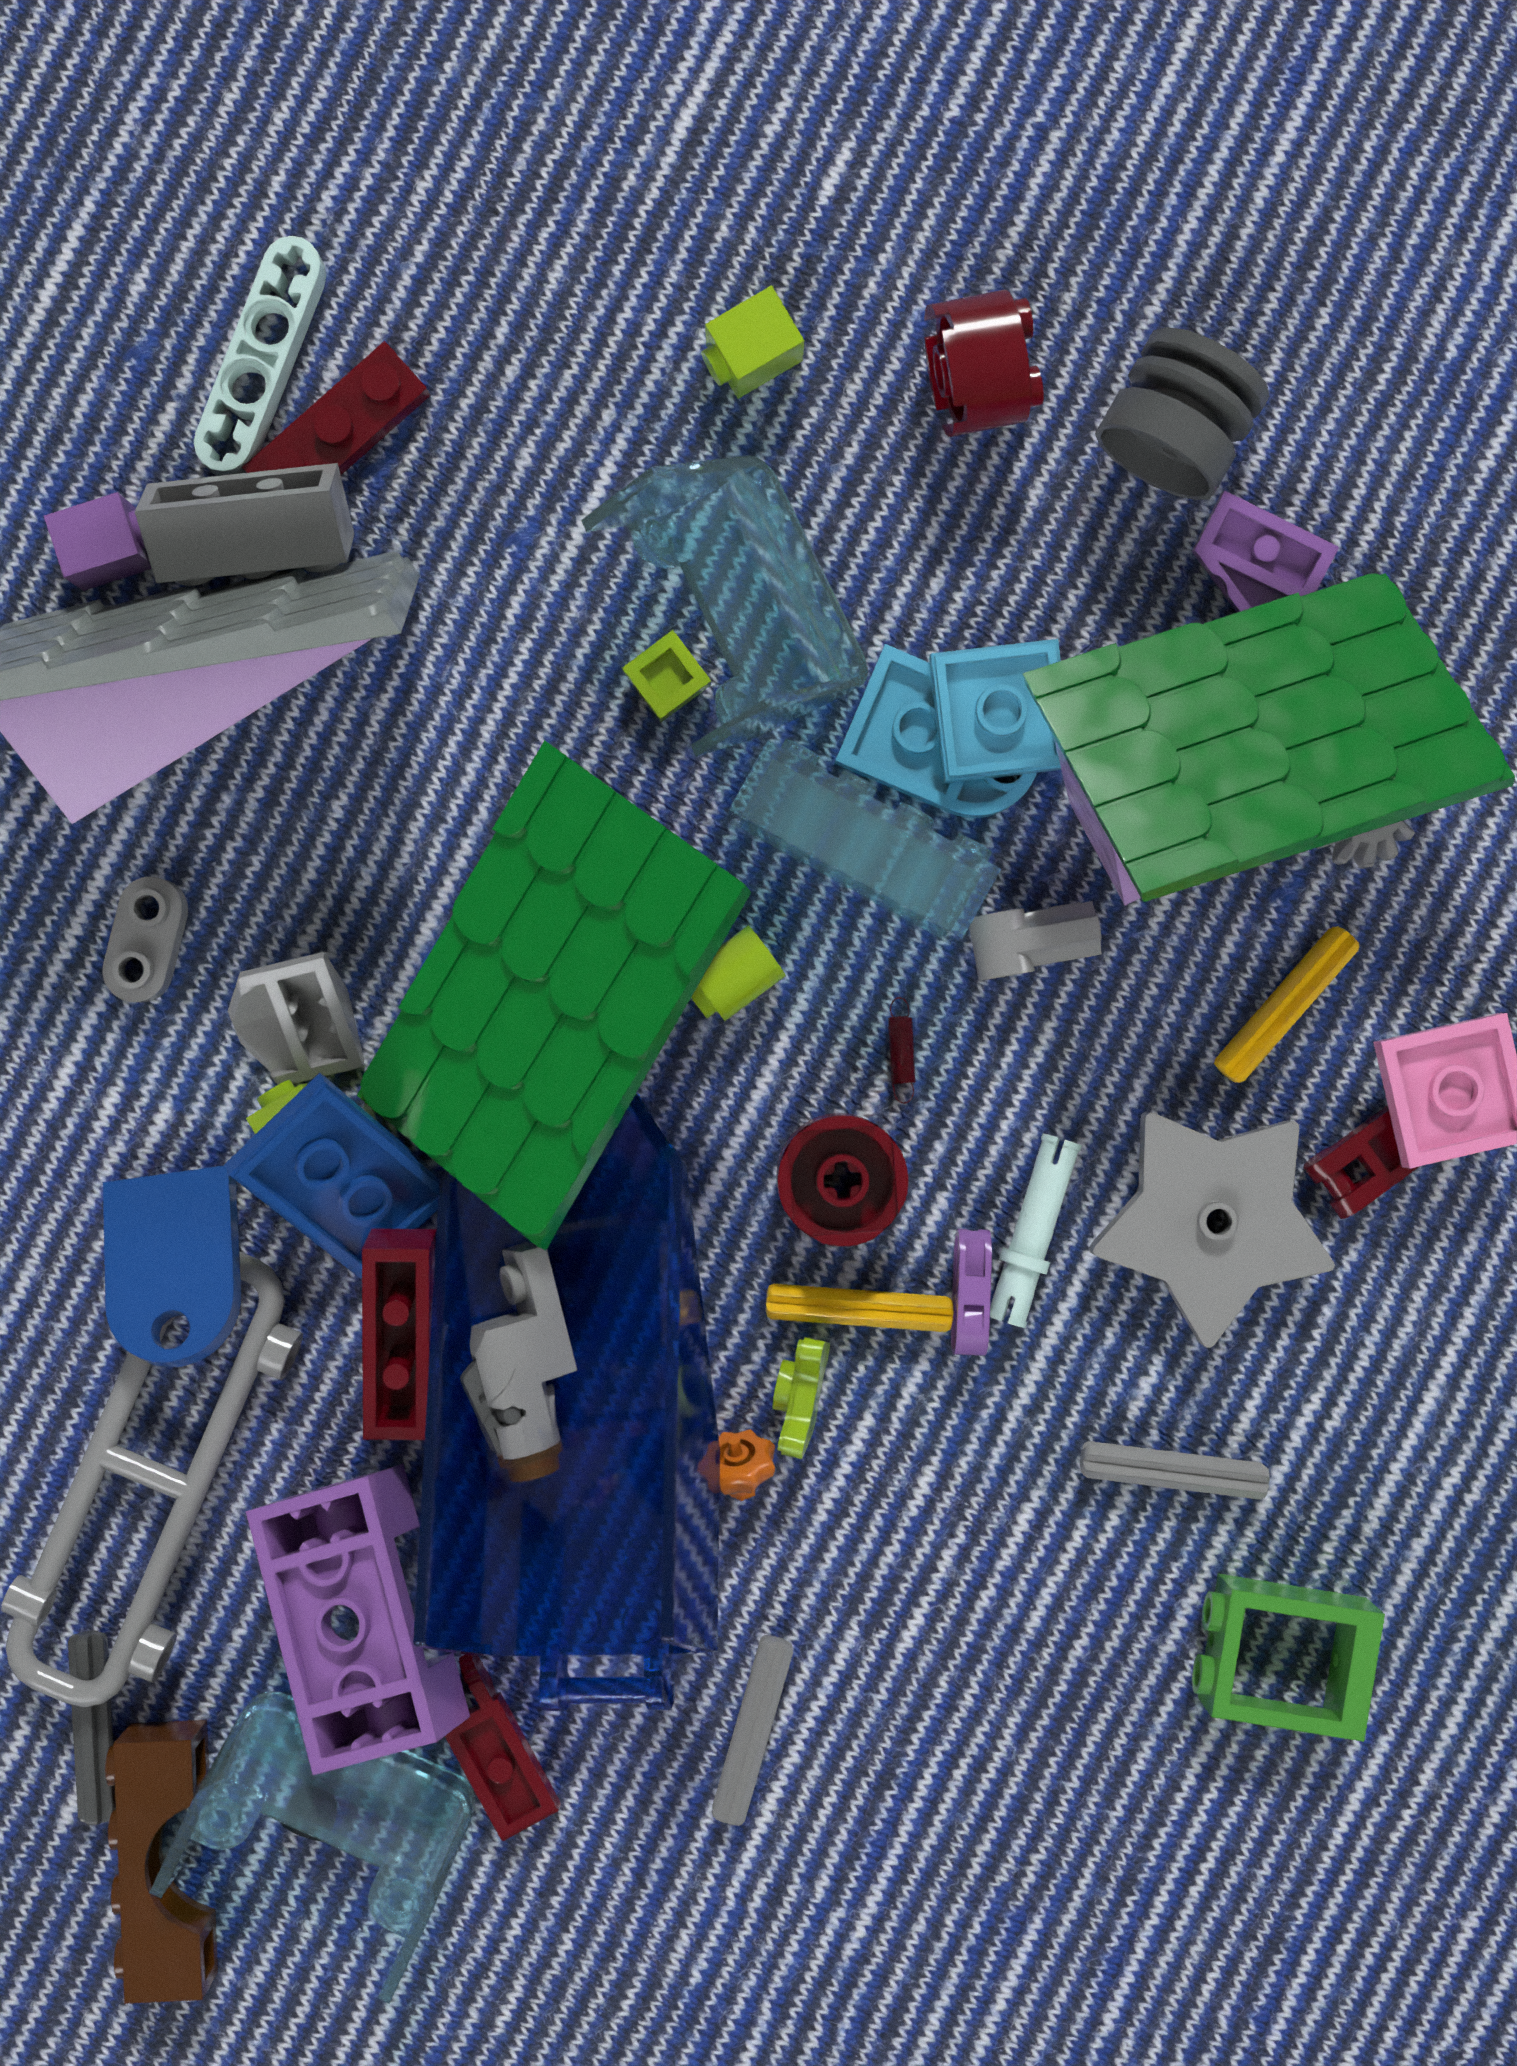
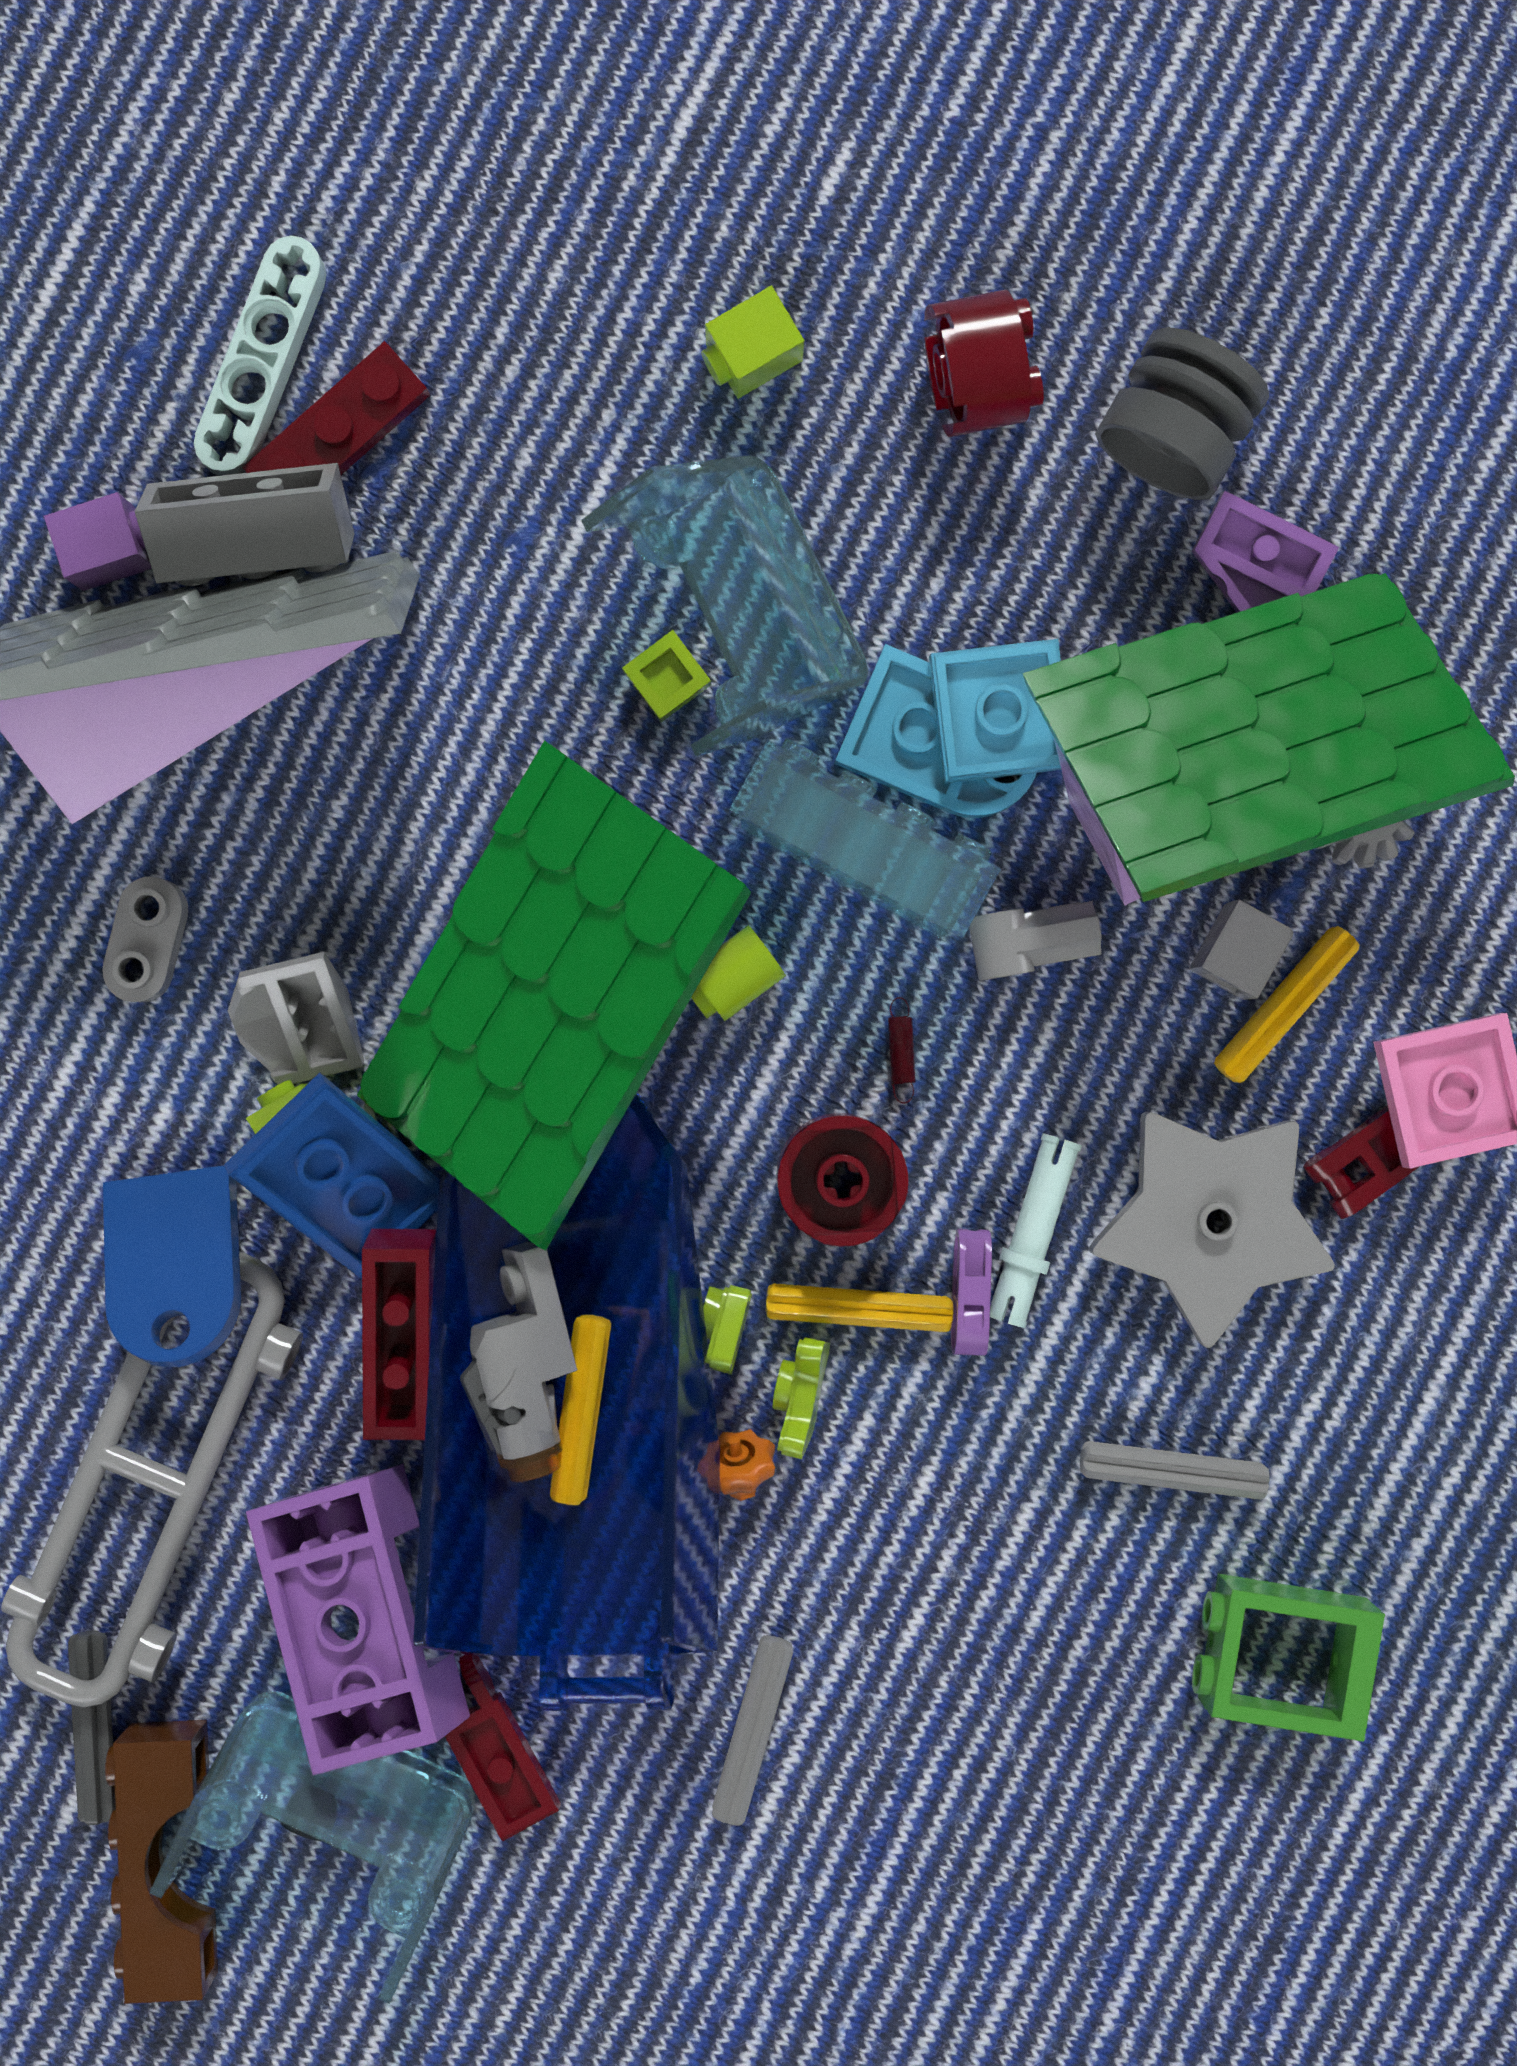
(581, 1409): none -> yellow axle
(724, 1321): none -> lime piece
(1241, 950): none -> light grey panel

